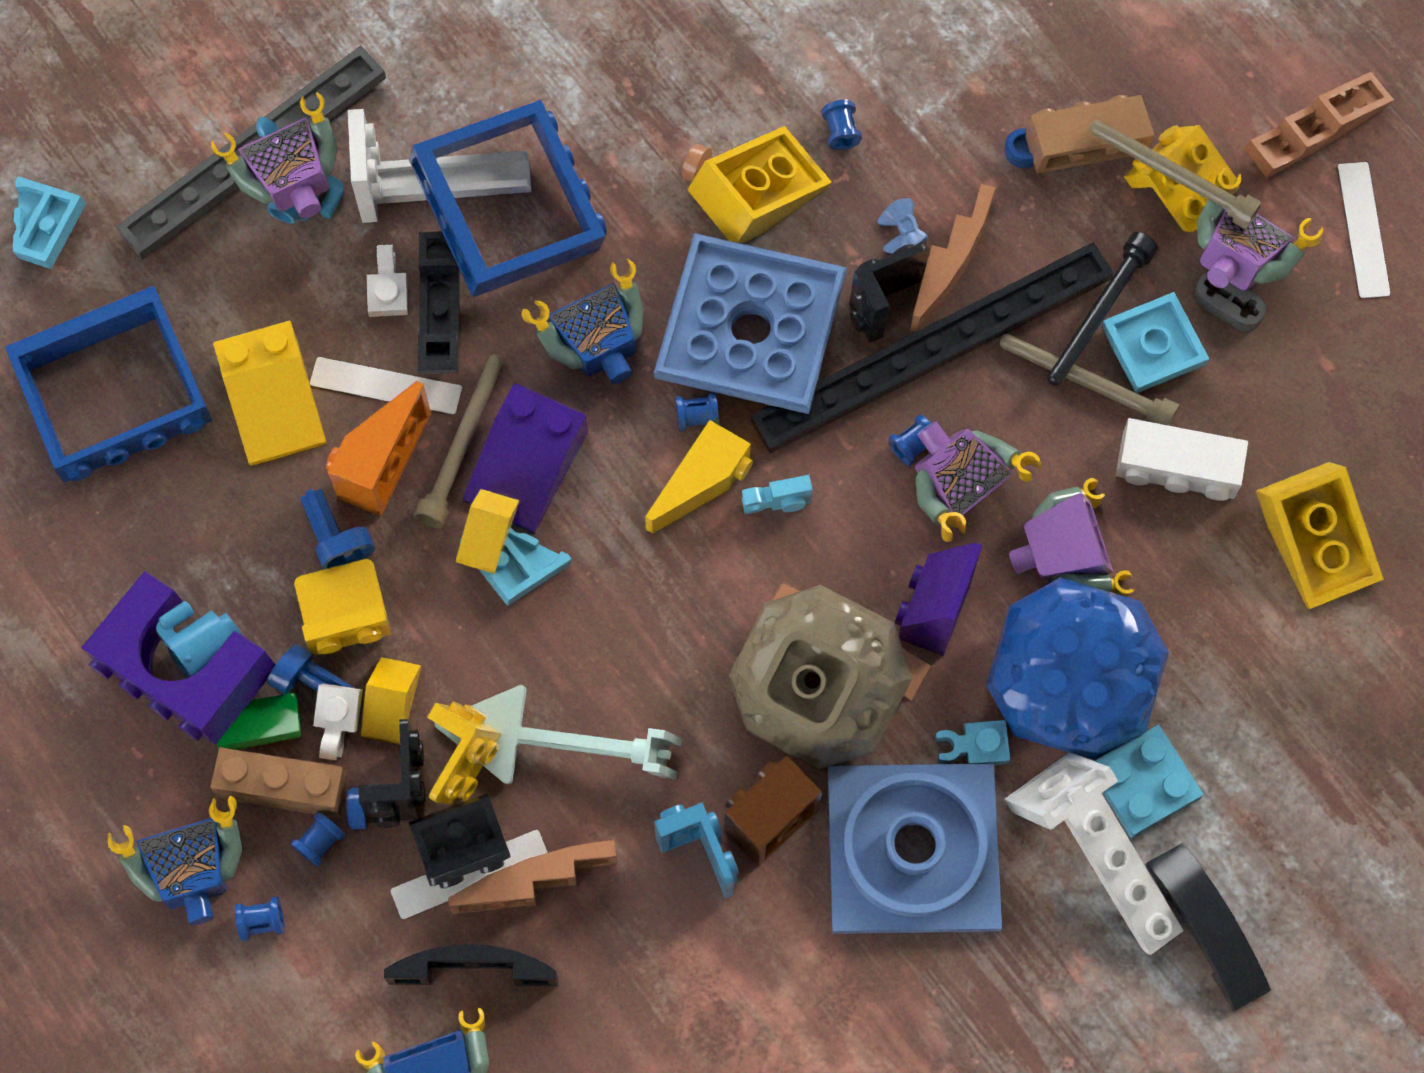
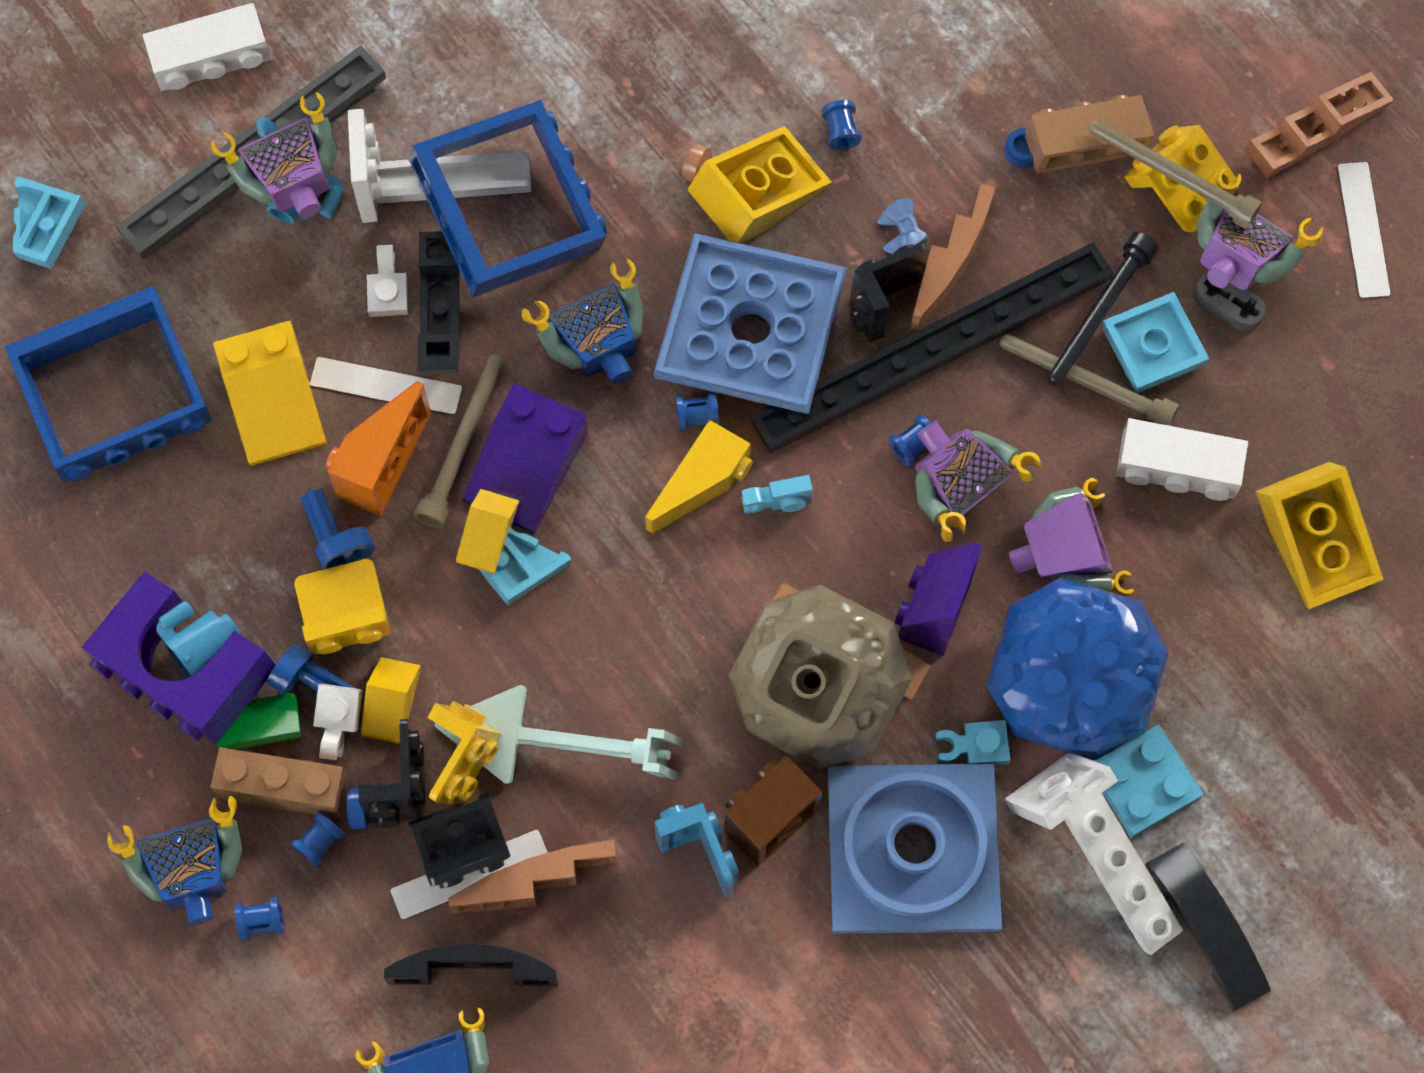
(206, 47): none -> white brick

